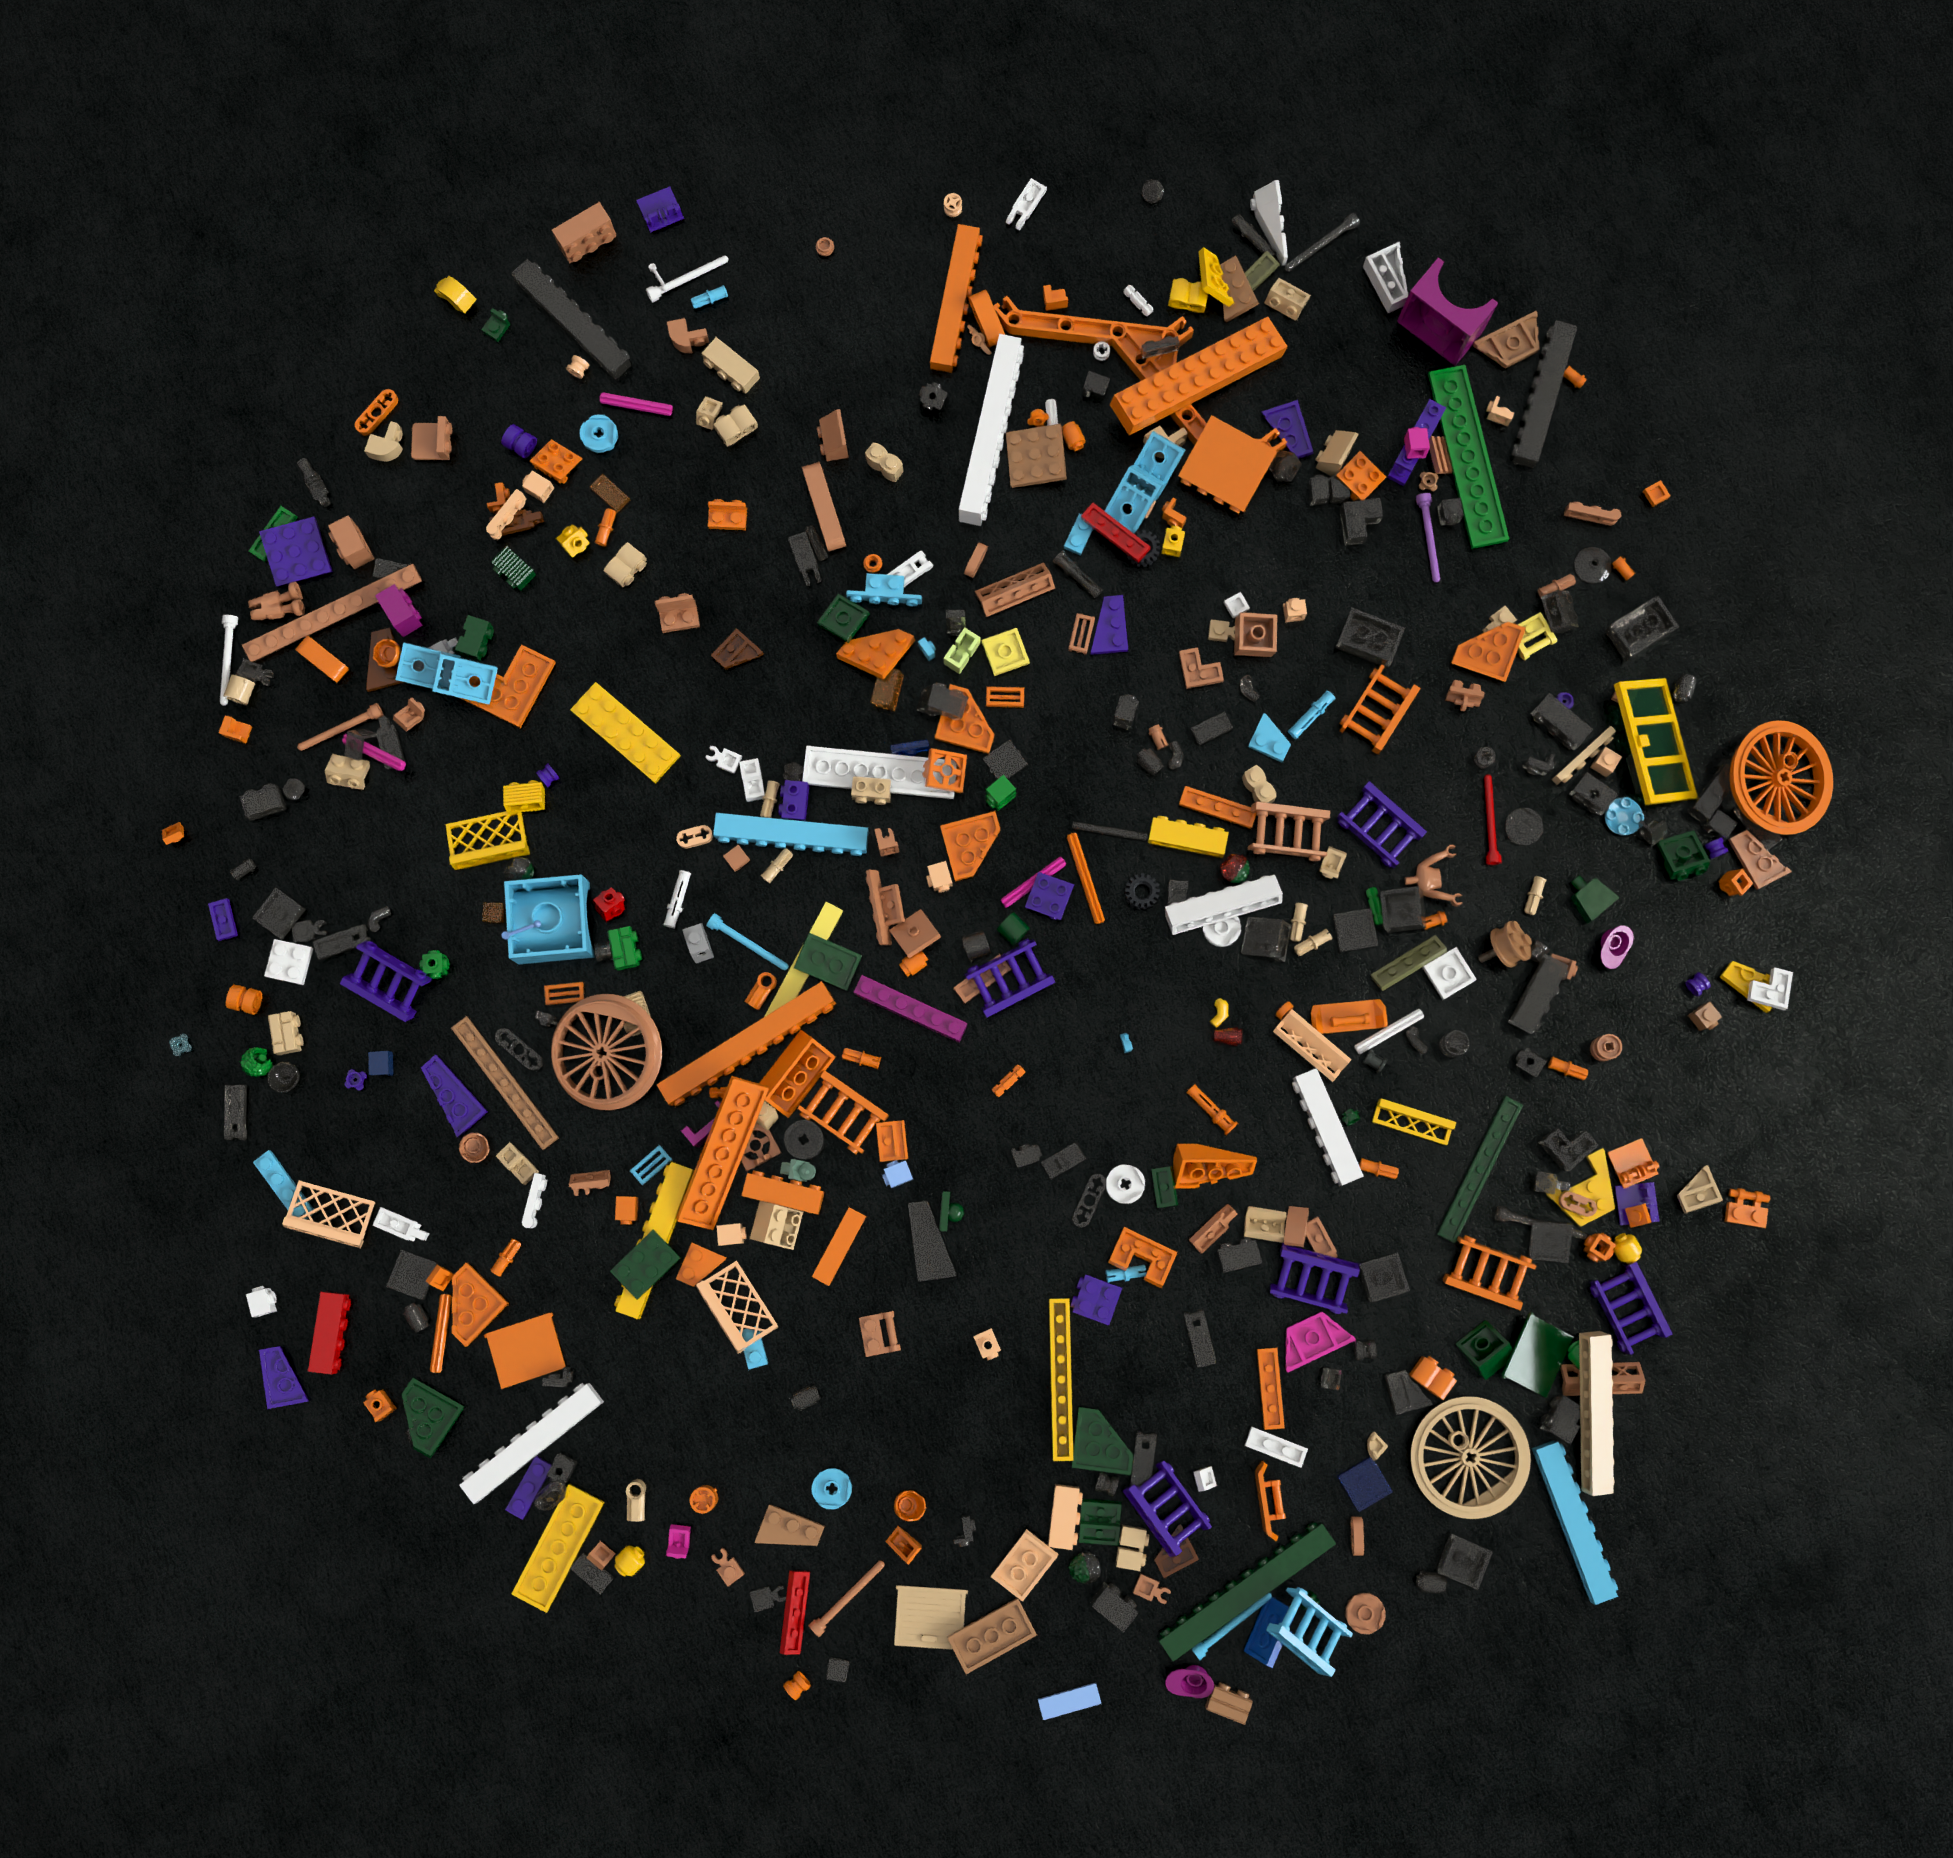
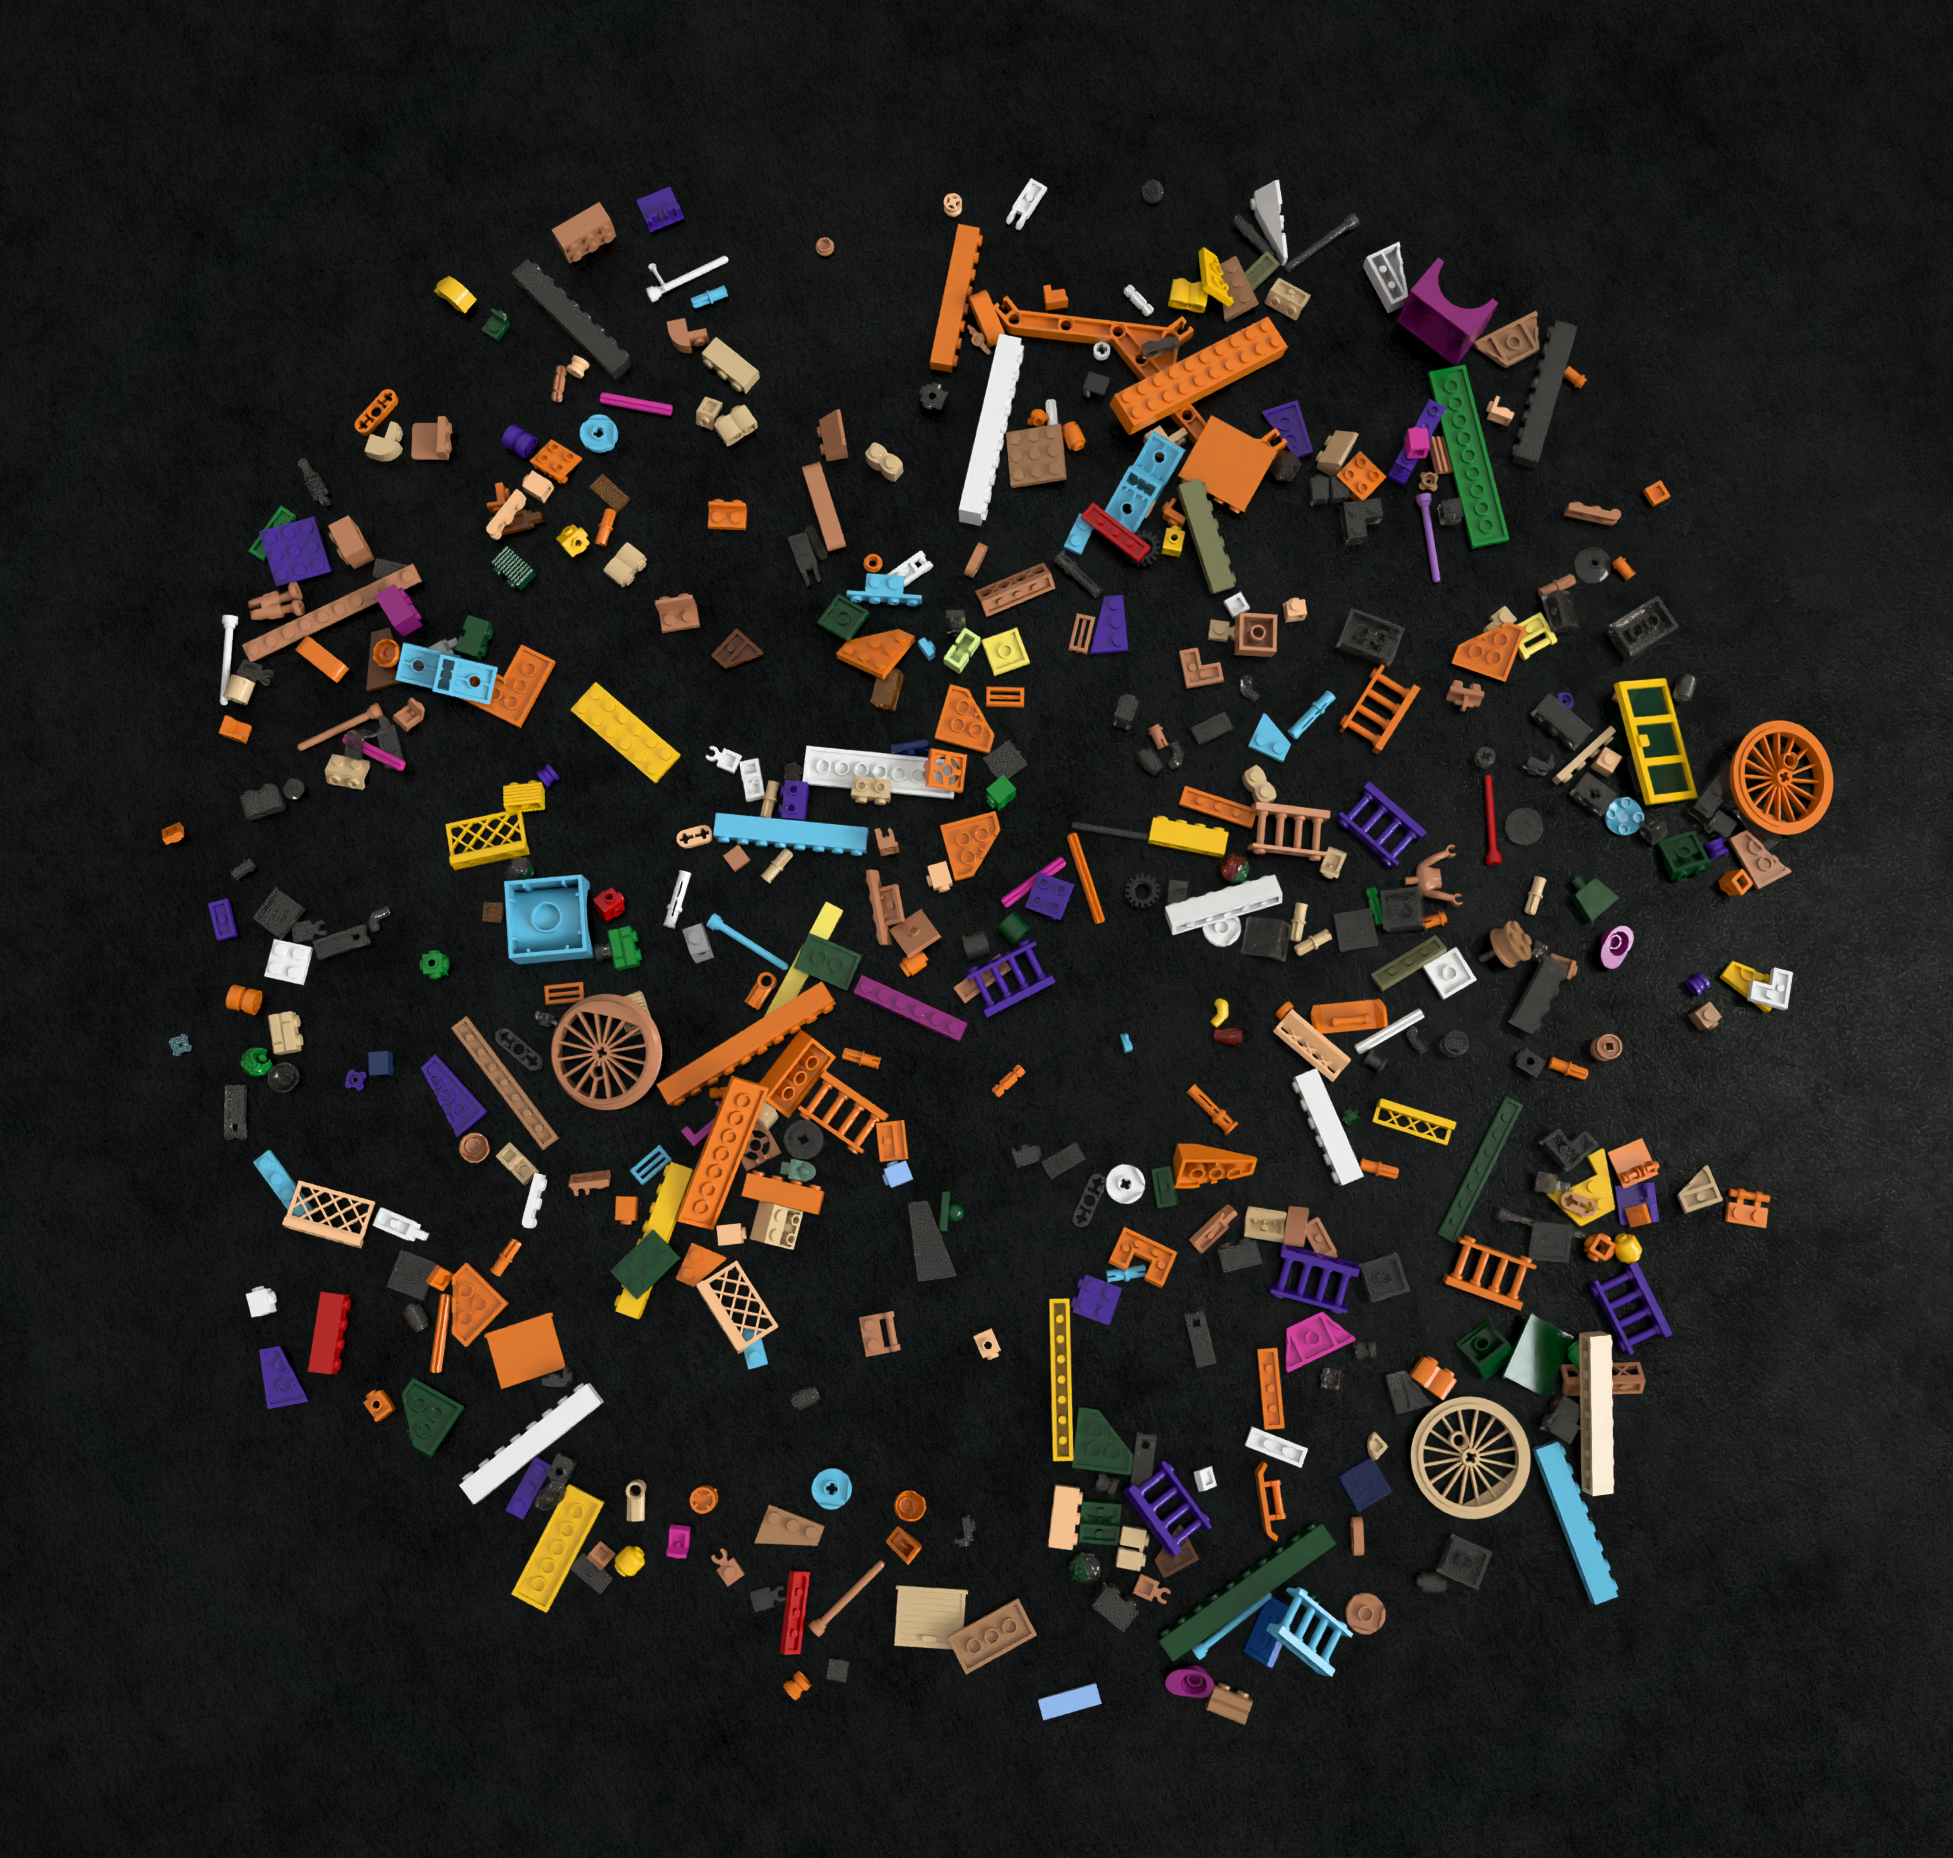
(371, 990): dark purple fence -> none
(506, 935): medium blue hinge -> none
(559, 383): none -> nougat axle
(839, 1246): orange tile -> none
(939, 700): clear smoke brick -> none
(1024, 1565): light nougat plate -> none
(1205, 536): none -> olive brick

